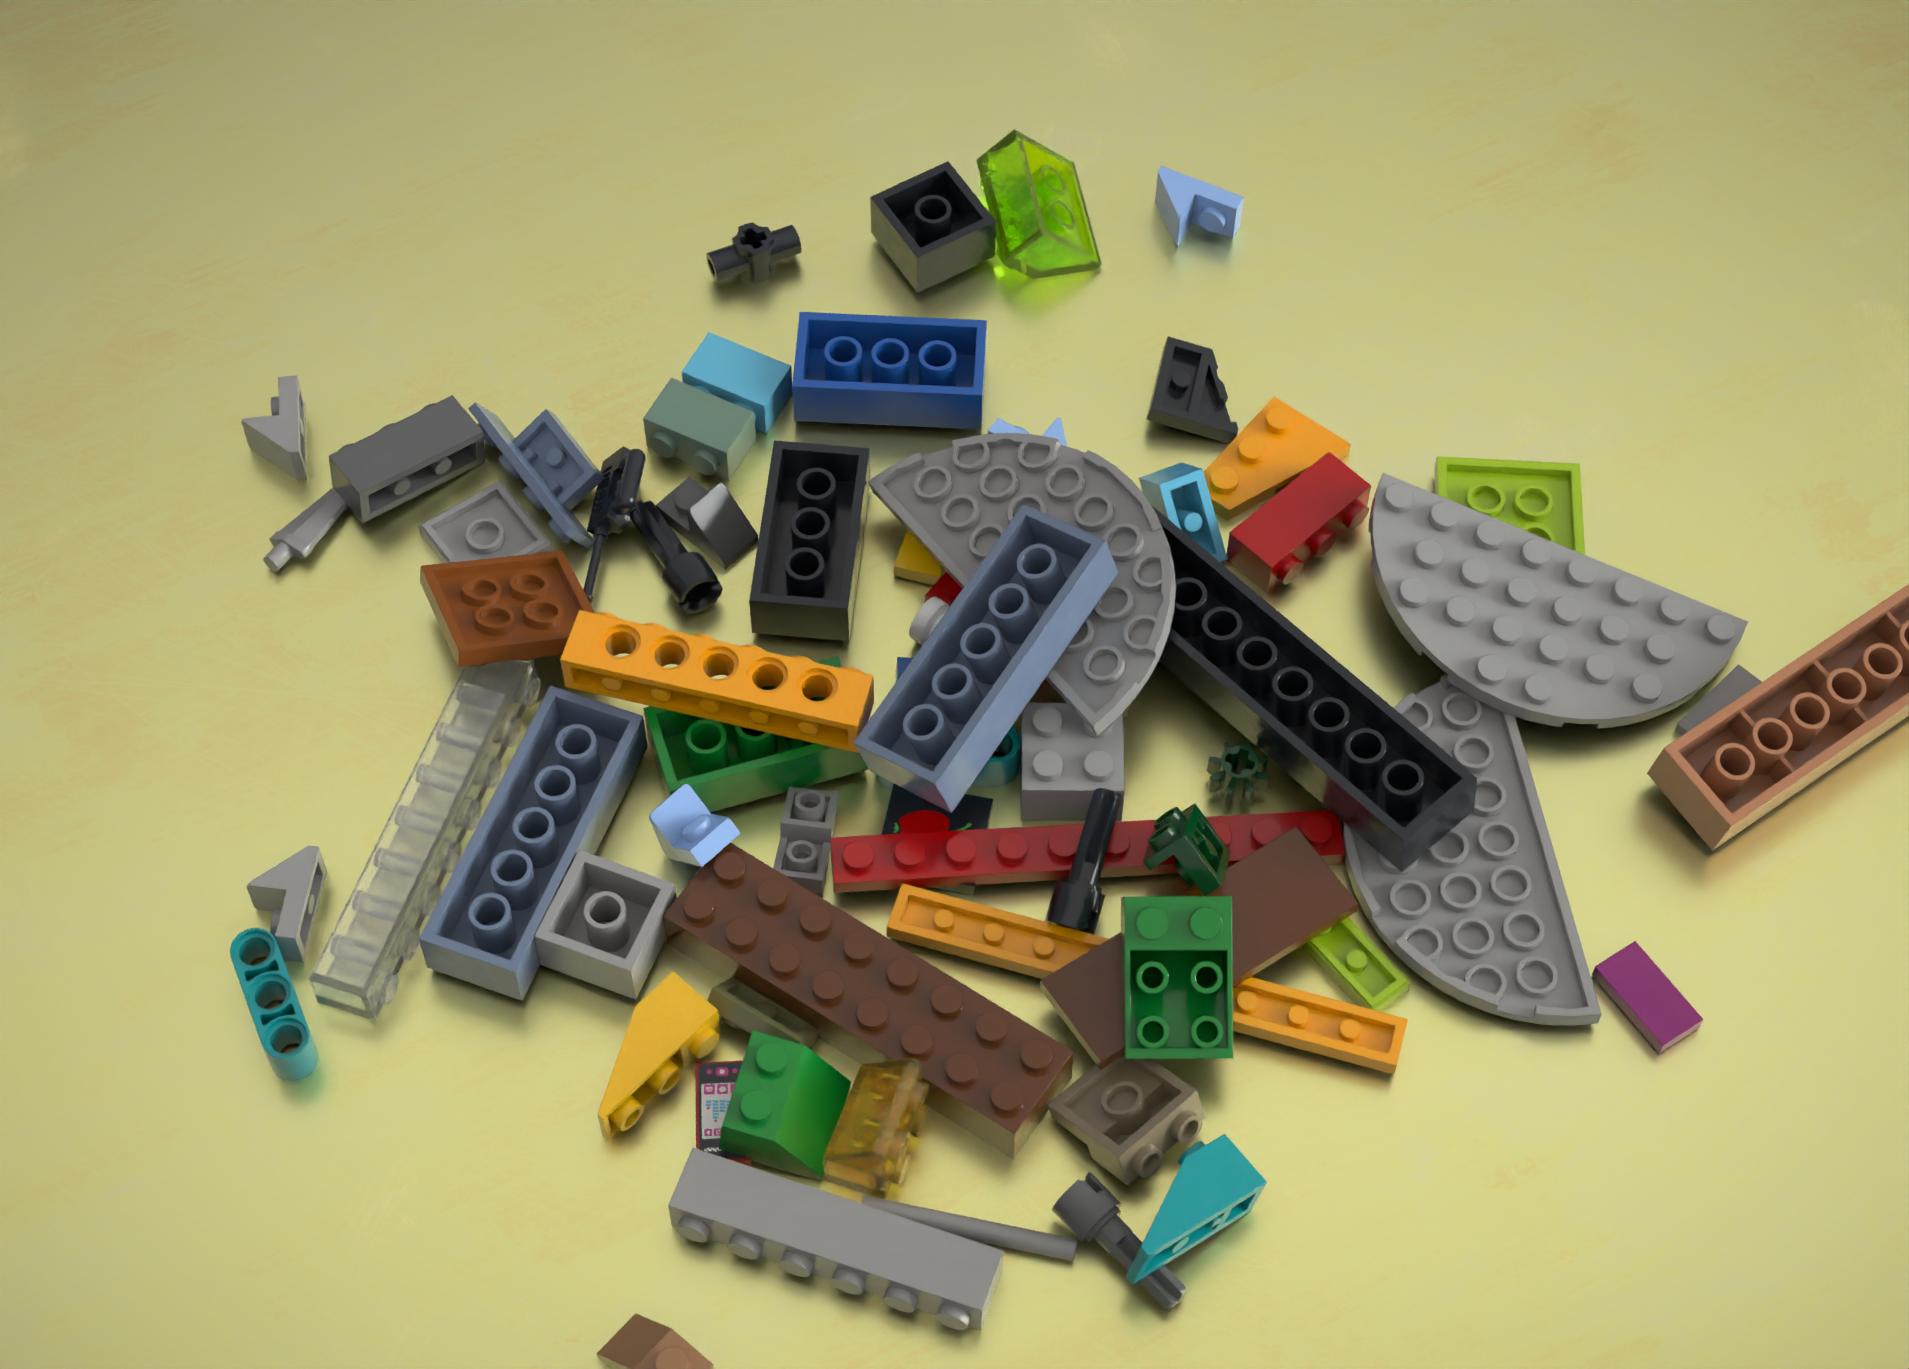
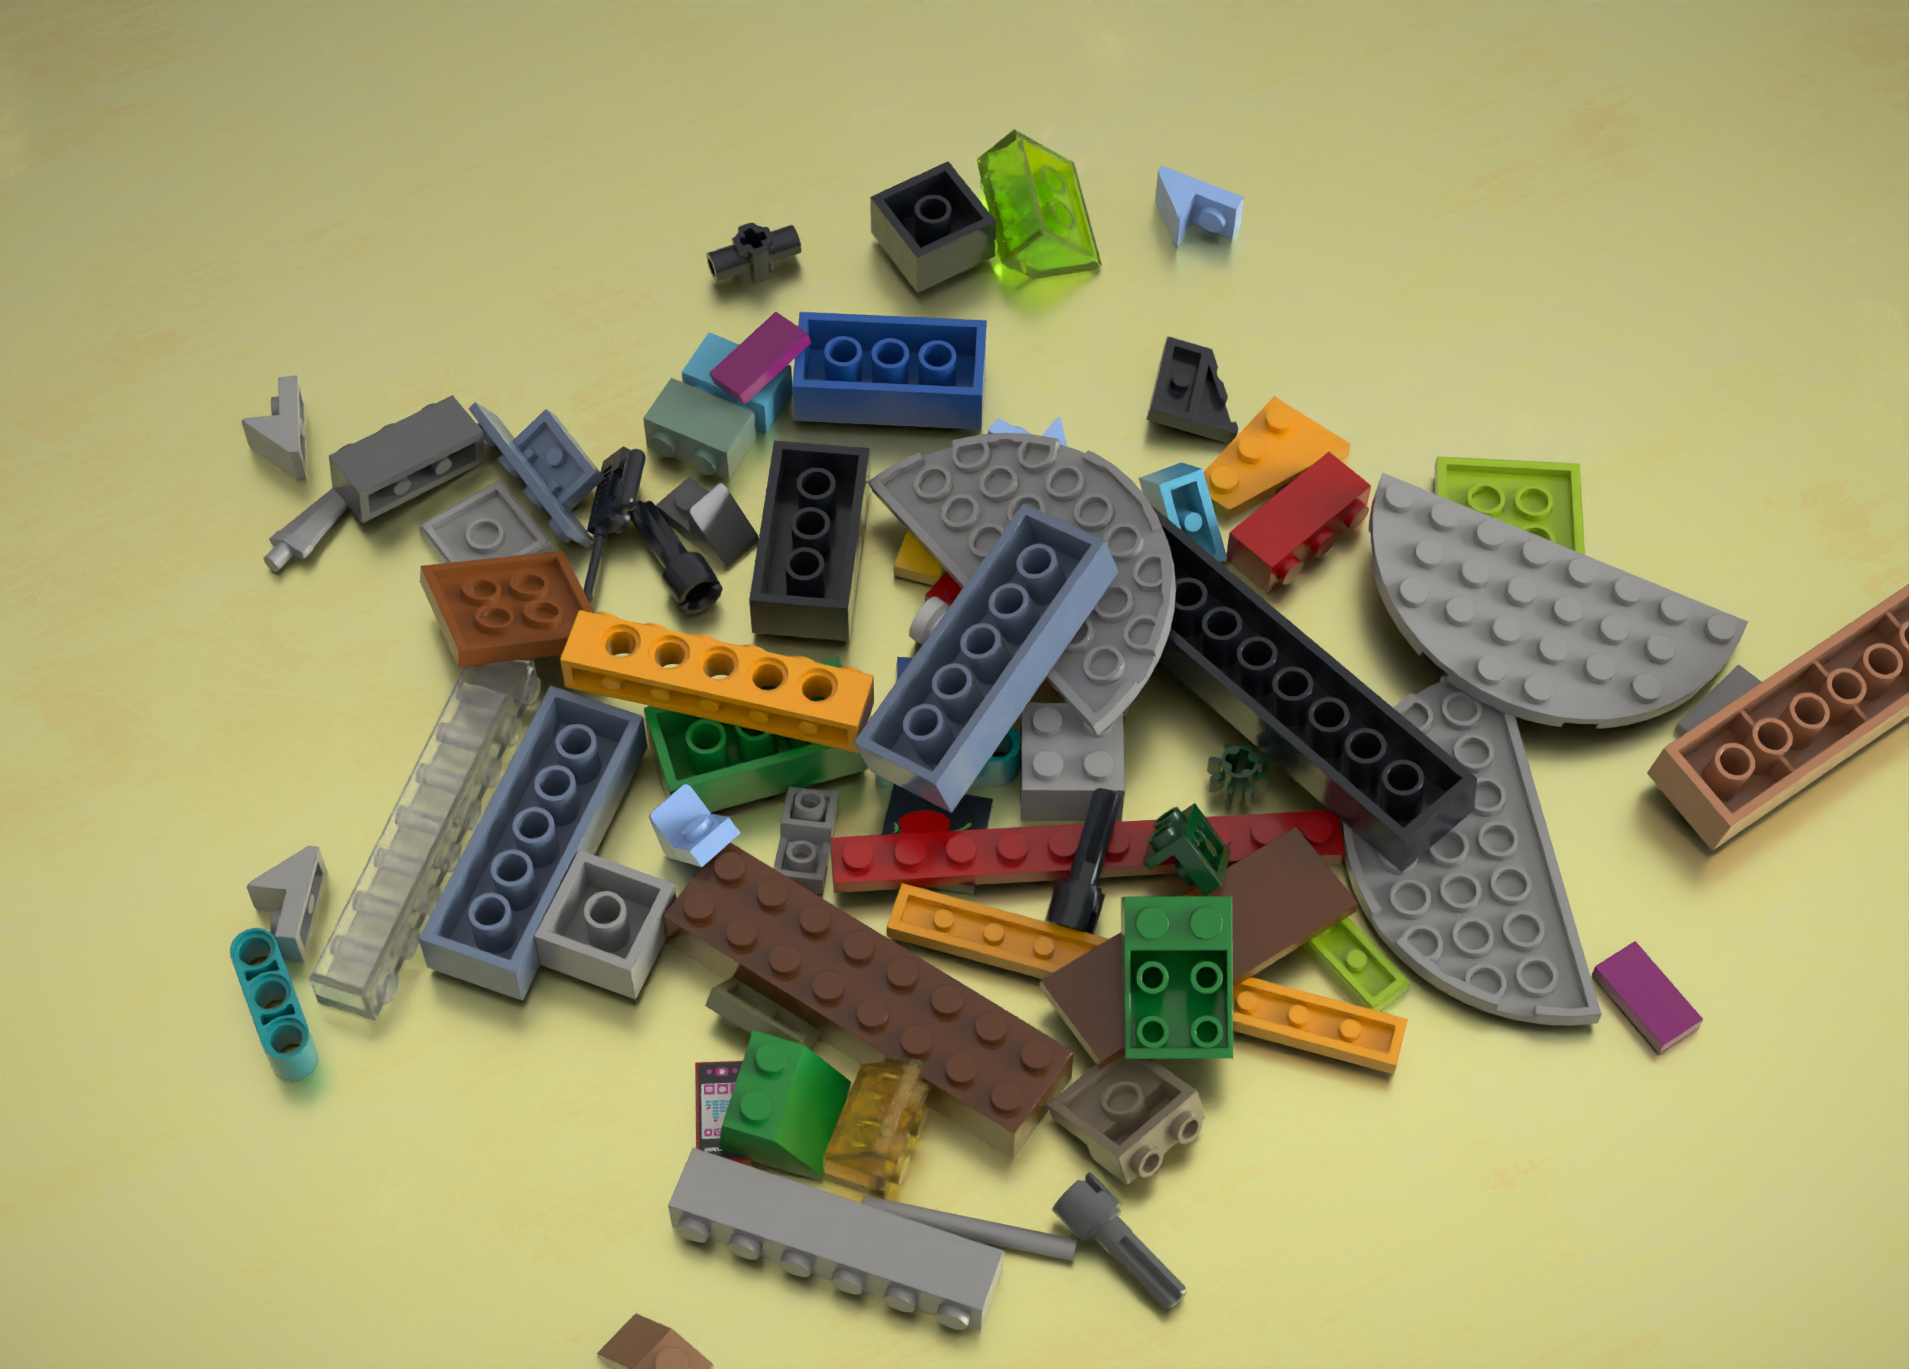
(660, 1041): yellow slope -> none
(760, 358): none -> magenta tile
(1205, 1196): teal slope -> none

